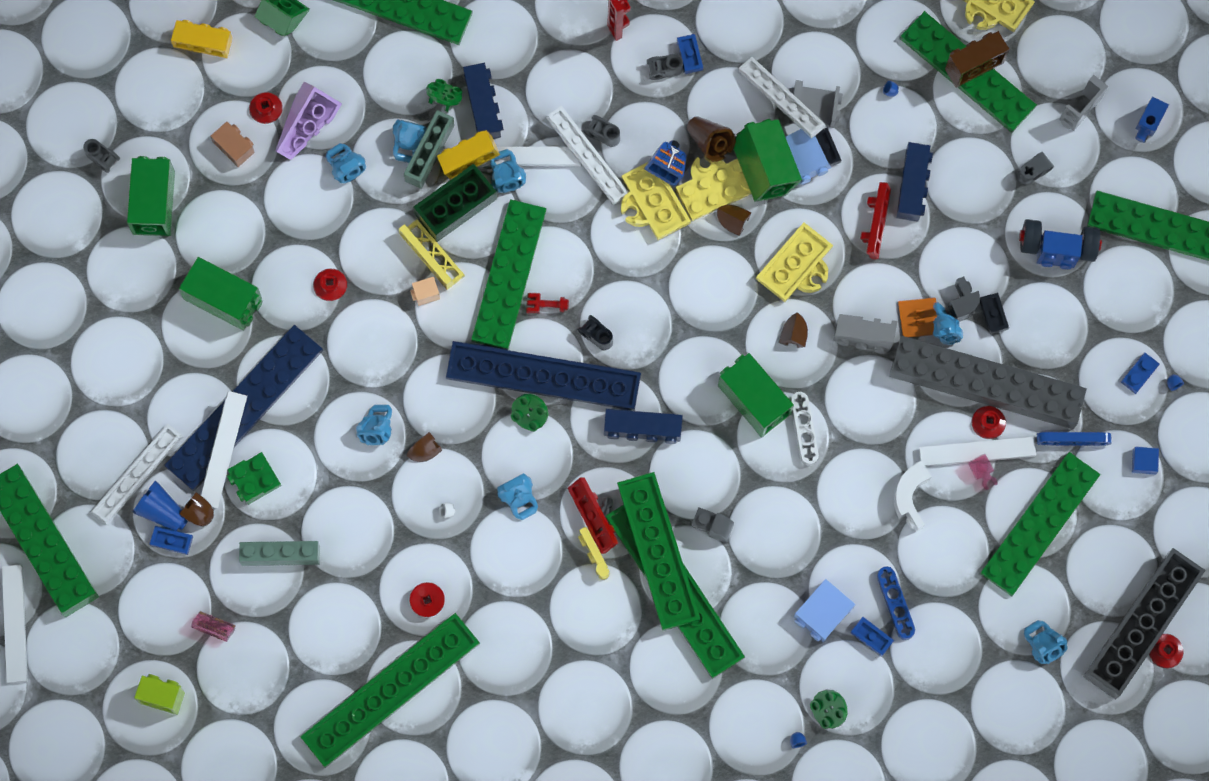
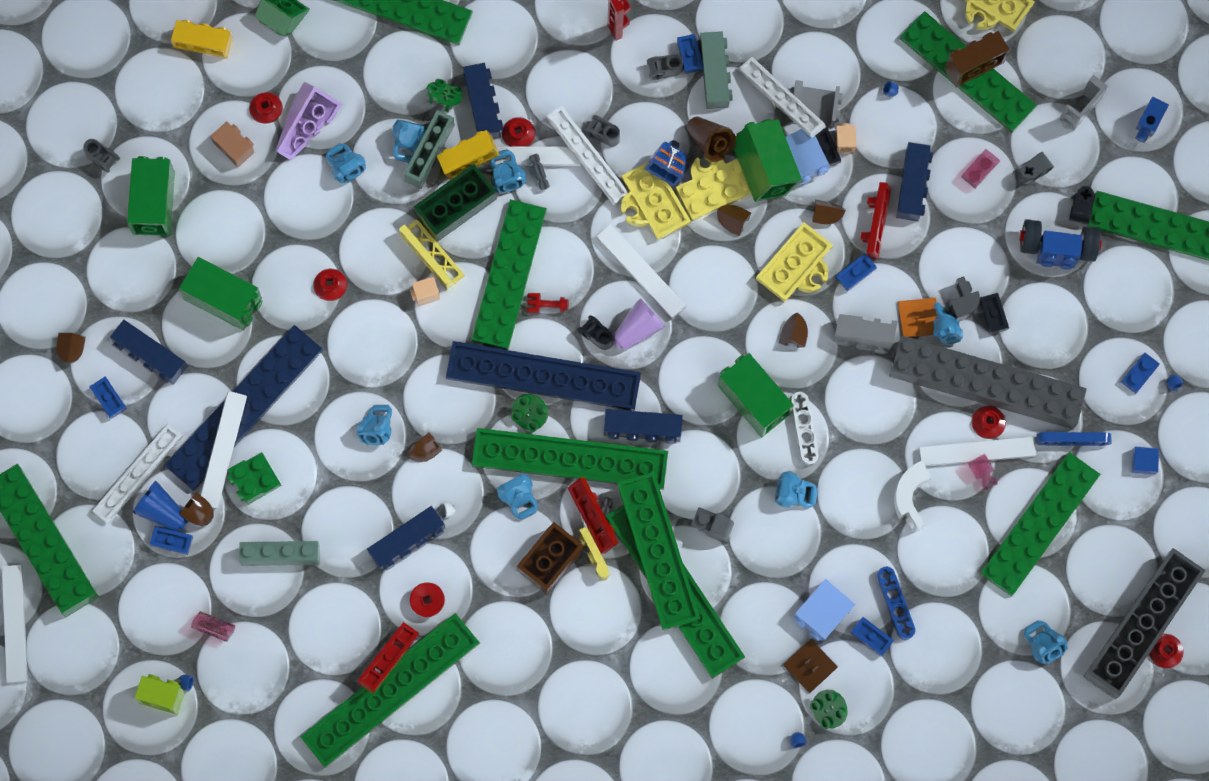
(70, 346): none -> reddish brown brick
(108, 397): none -> blue plate
(148, 351): none -> dark blue brick
(186, 682): none -> blue hinge
(388, 657): none -> red hinge
(406, 538): none -> dark blue brick
(521, 139): none -> red piece
(539, 171): none -> dark grey axle
(550, 558): none -> reddish brown brick
(566, 457): none -> green plate
(637, 326): none -> lavender cone
(641, 271): none -> white tile
(714, 70): none -> sand green brick
(792, 491): none -> dark azure piece
(810, 666): none -> reddish brown piece
(827, 212): none -> reddish brown brick
(845, 138): none -> light nougat brick
(856, 272): none -> blue plate
(980, 168): none -> clear pink plate
(1081, 208): none -> black piece

